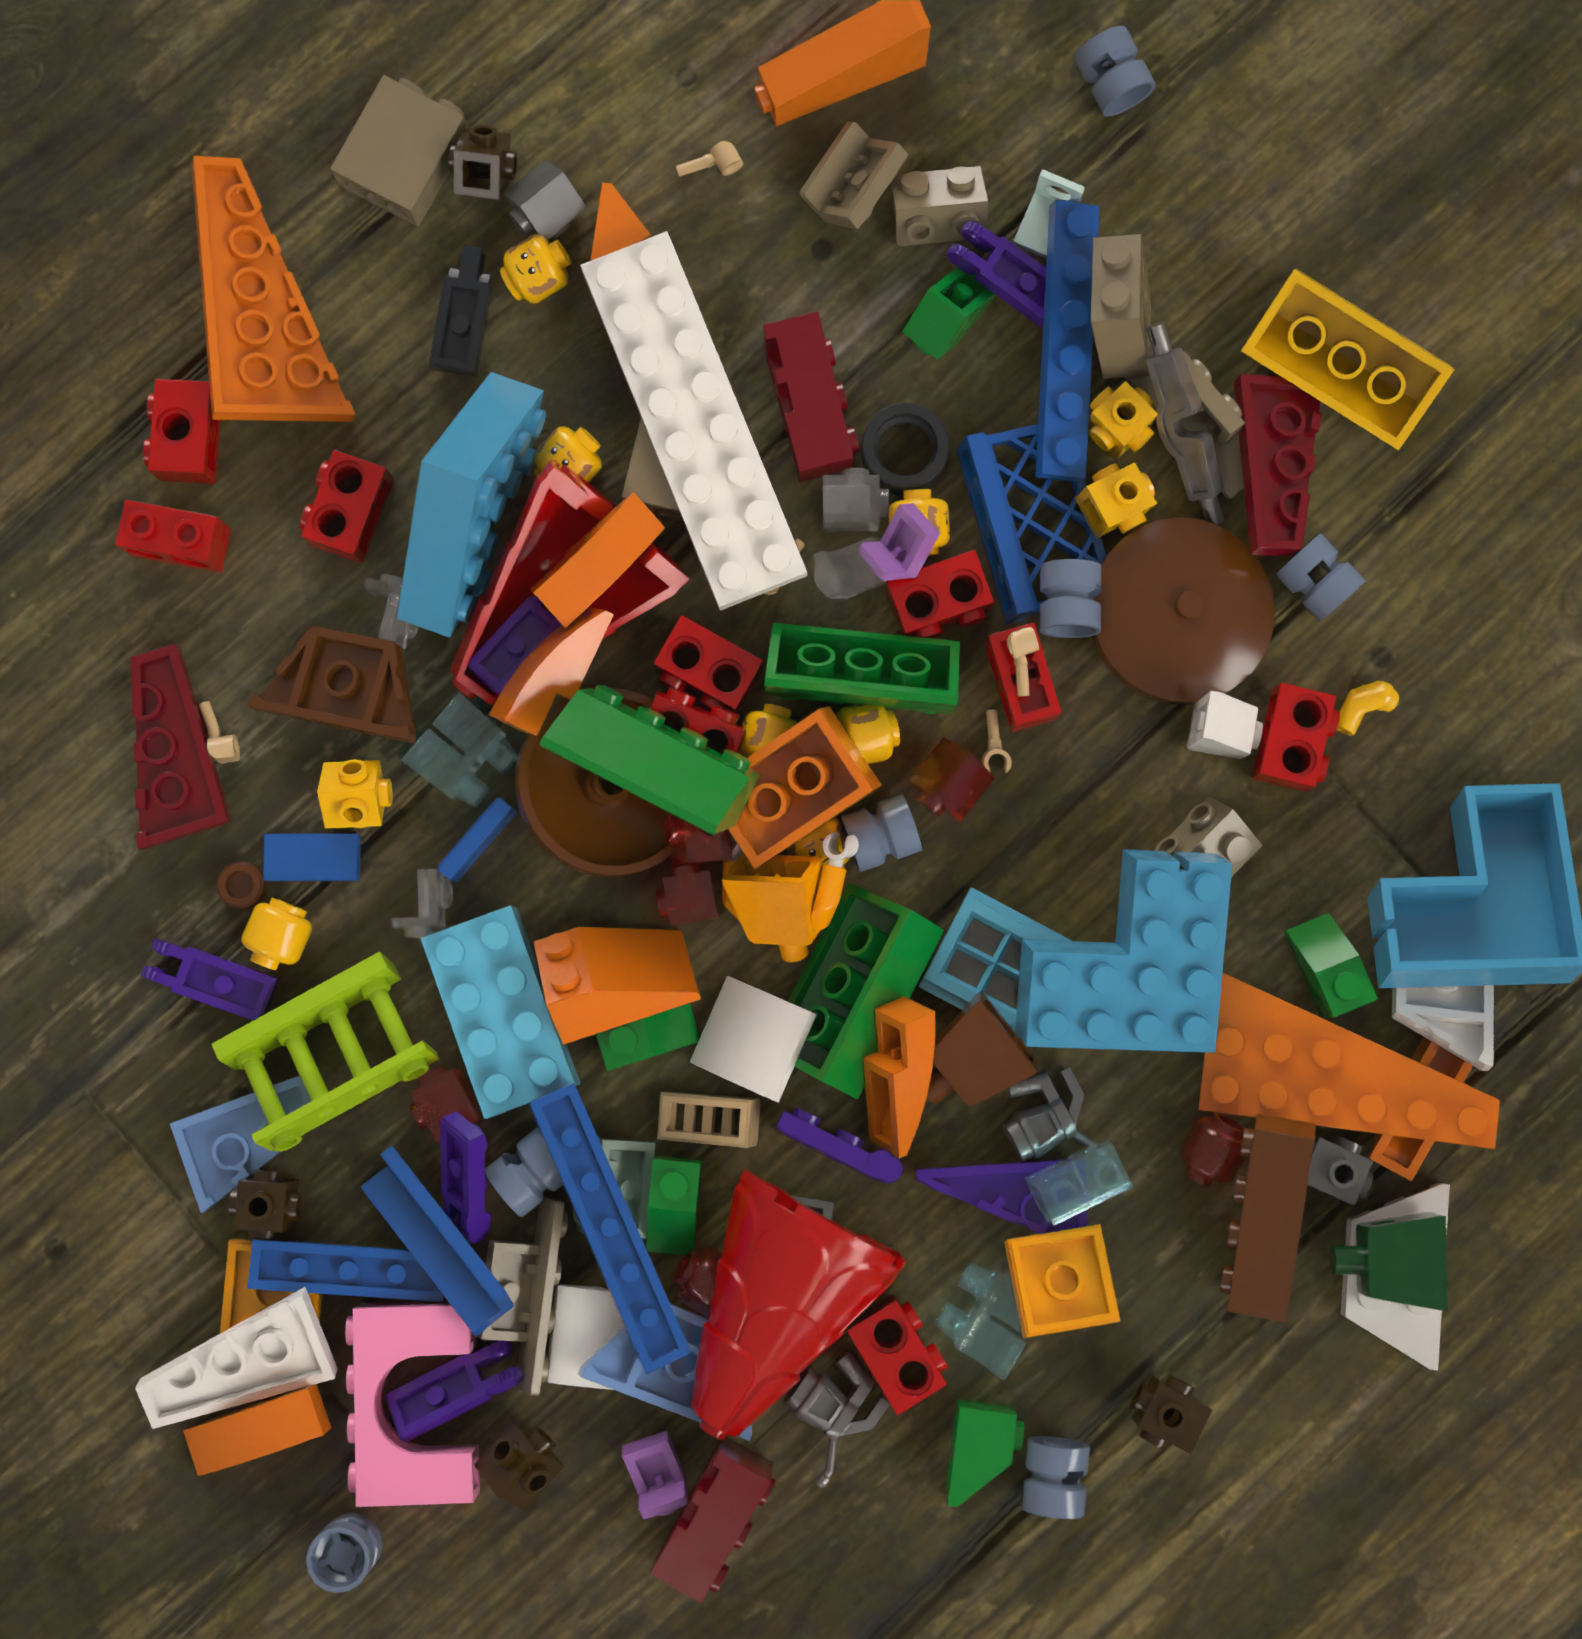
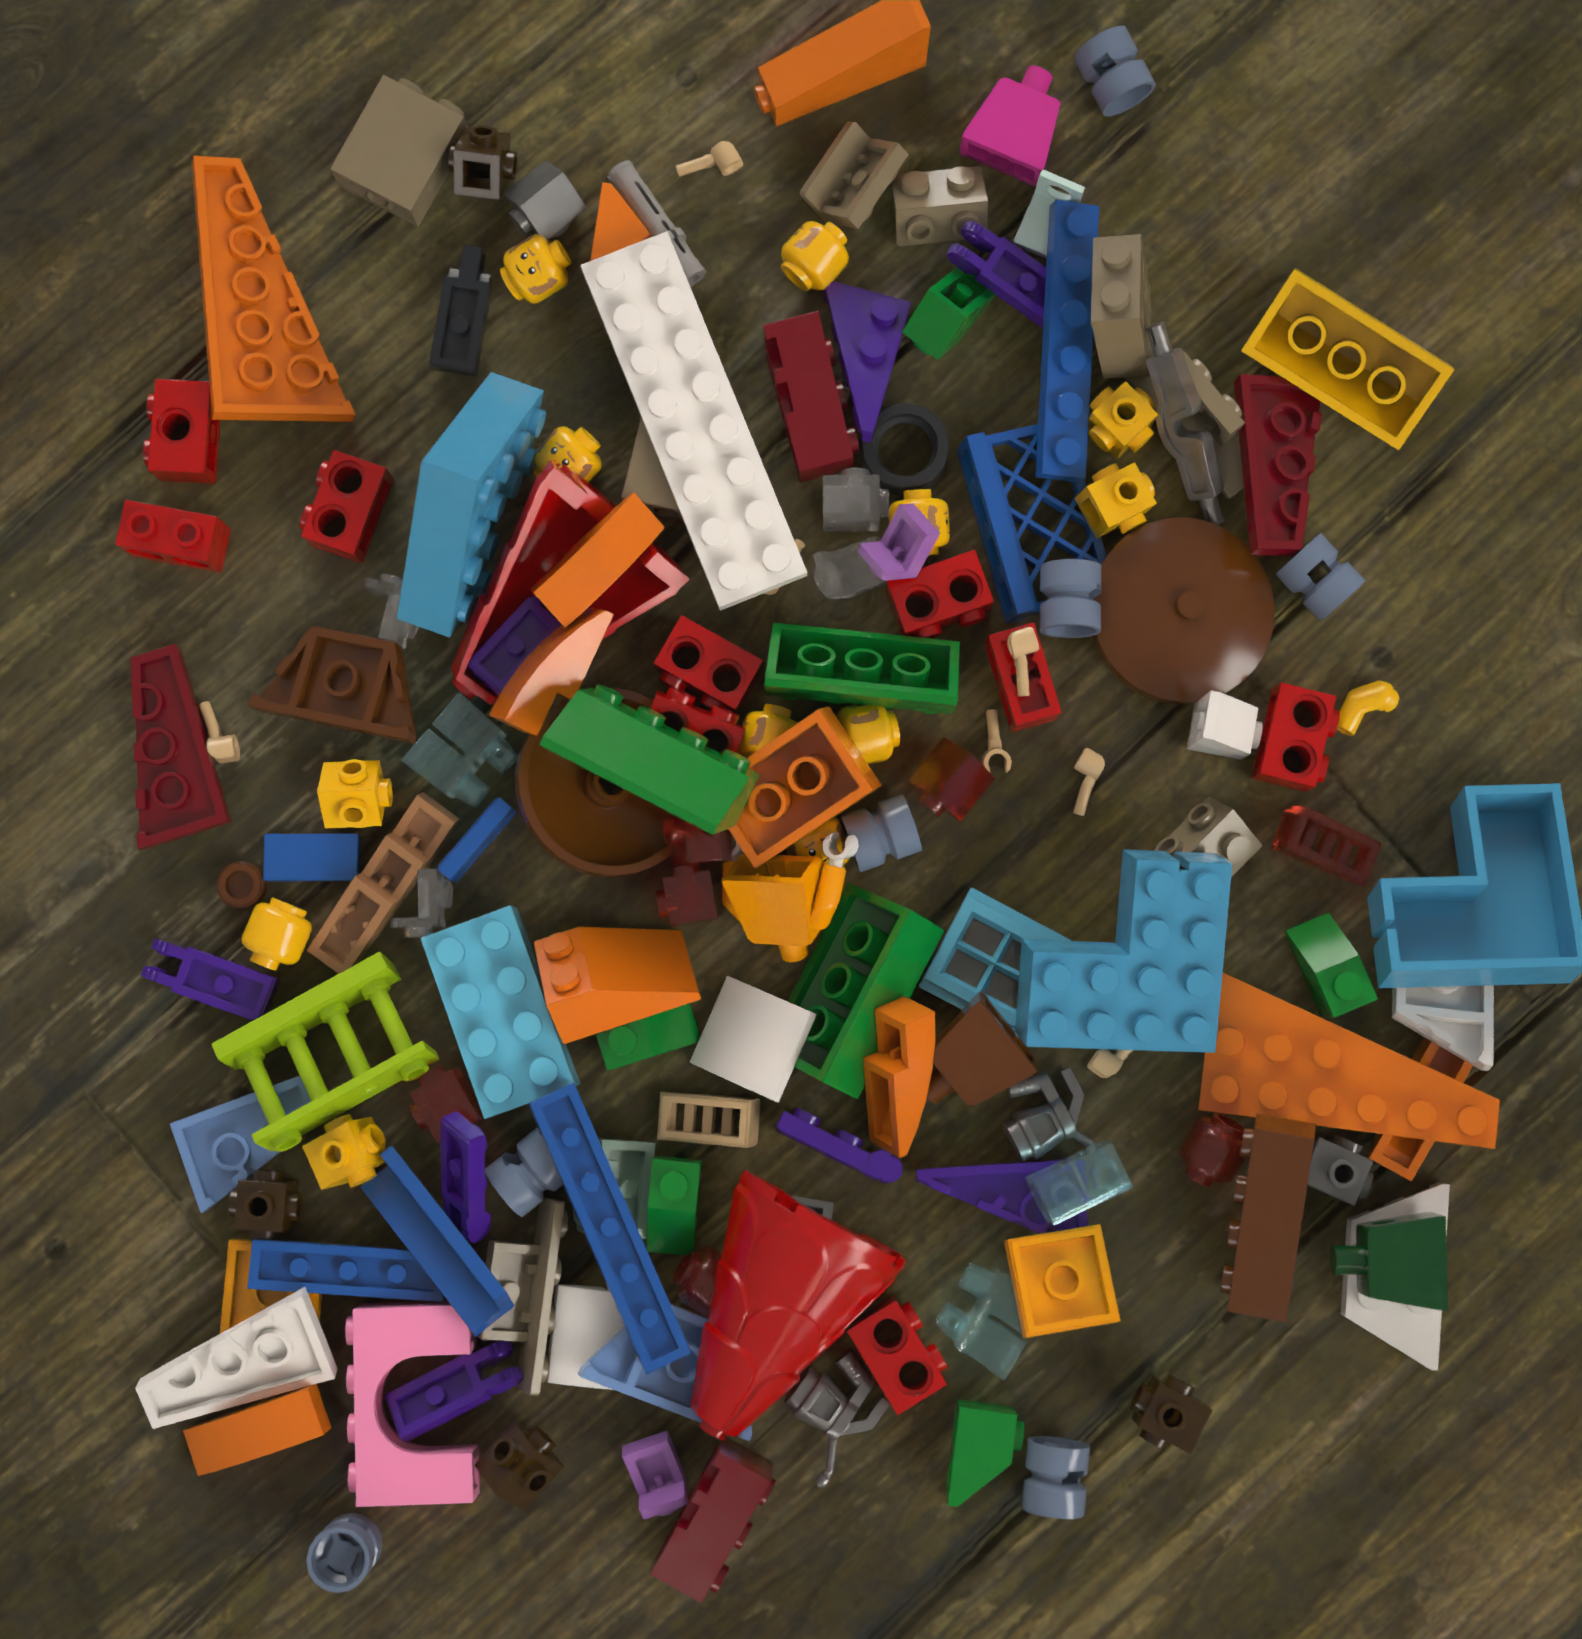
(346, 1152): none -> yellow brick
(383, 884): none -> medium nougat slope
(651, 214): none -> light grey pin
(814, 255): none -> yellow head
(868, 338): none -> dark purple wing
(1014, 127): none -> dark pink torso
(1091, 765): none -> tan hand
(1106, 1063): none -> tan hand
(1297, 836): none -> clear red slope

